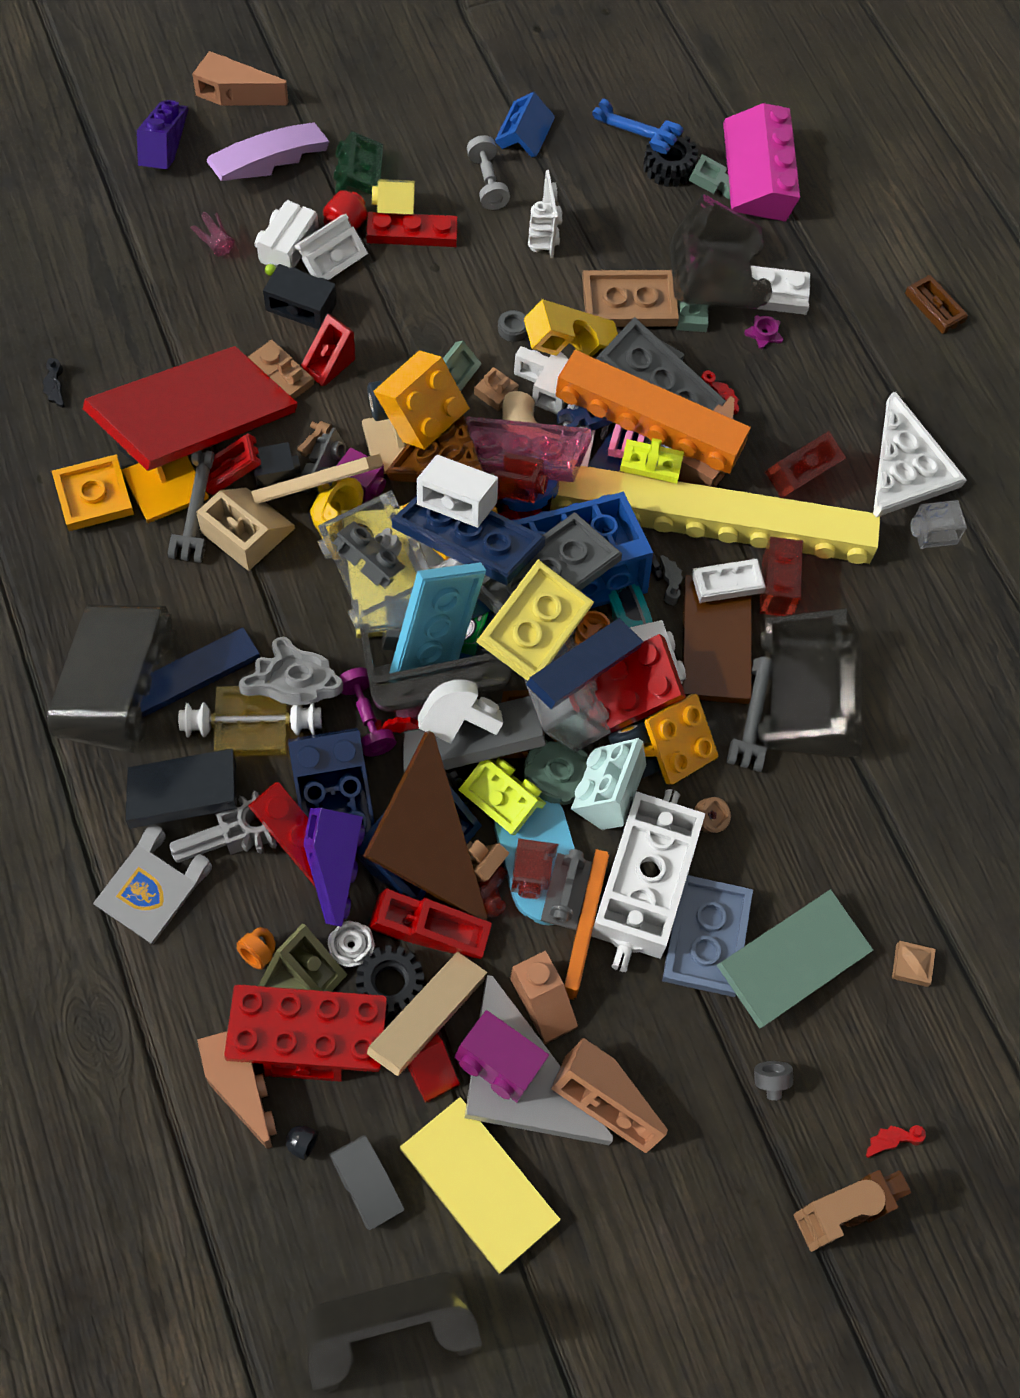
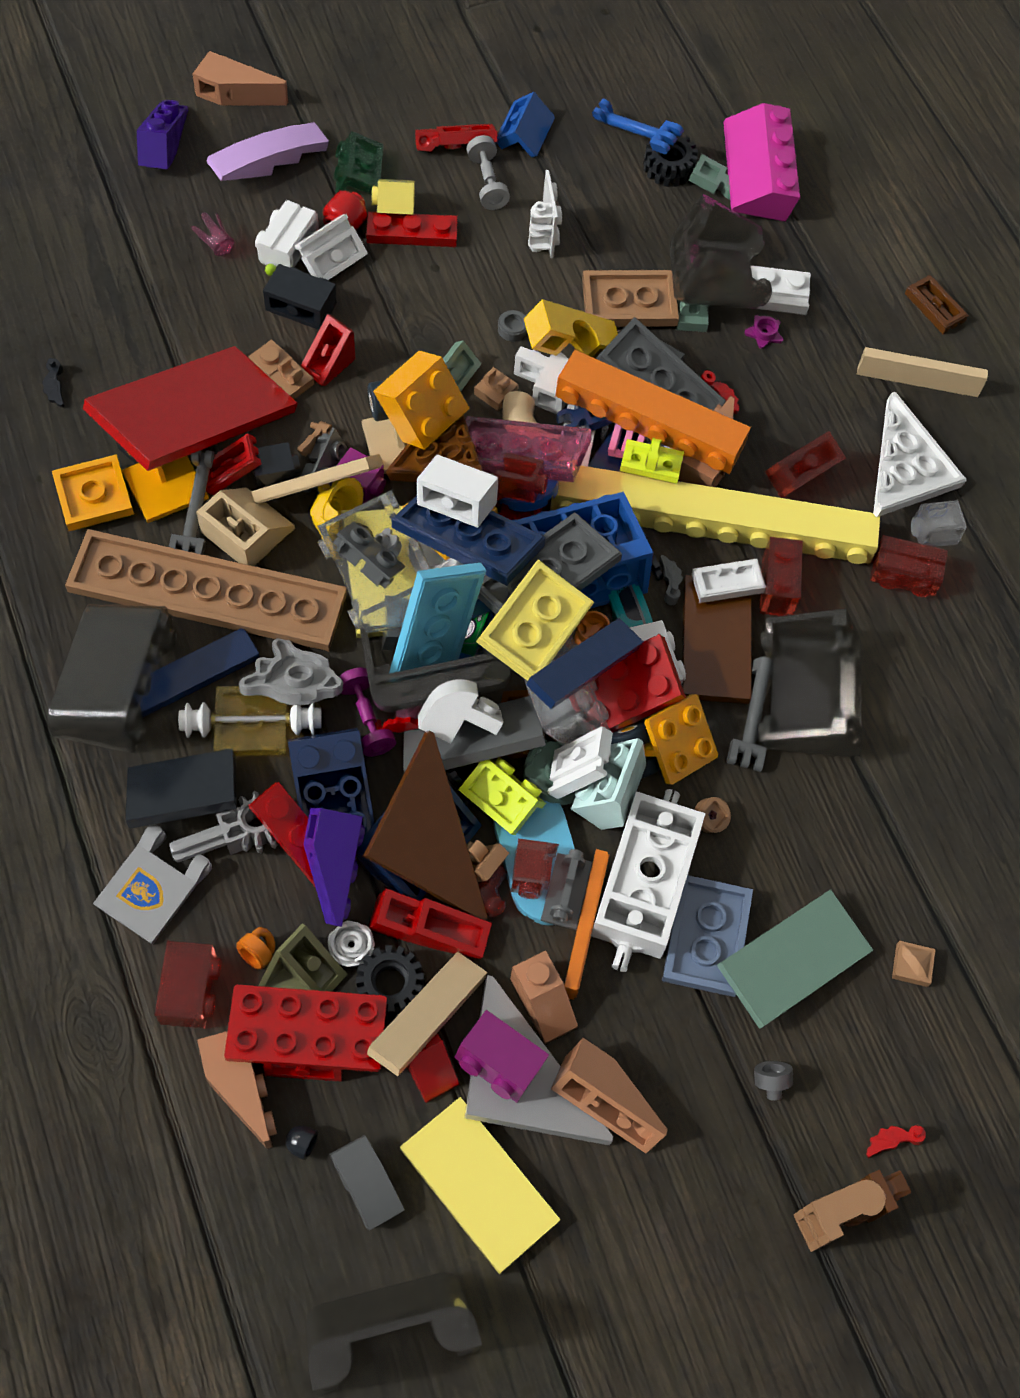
(186, 984): none -> clear red brick
(207, 589): none -> medium nougat plate
(452, 136): none -> red hinge
(580, 762): none -> white plate
(908, 566): none -> clear red brick
(922, 372): none -> tan tile

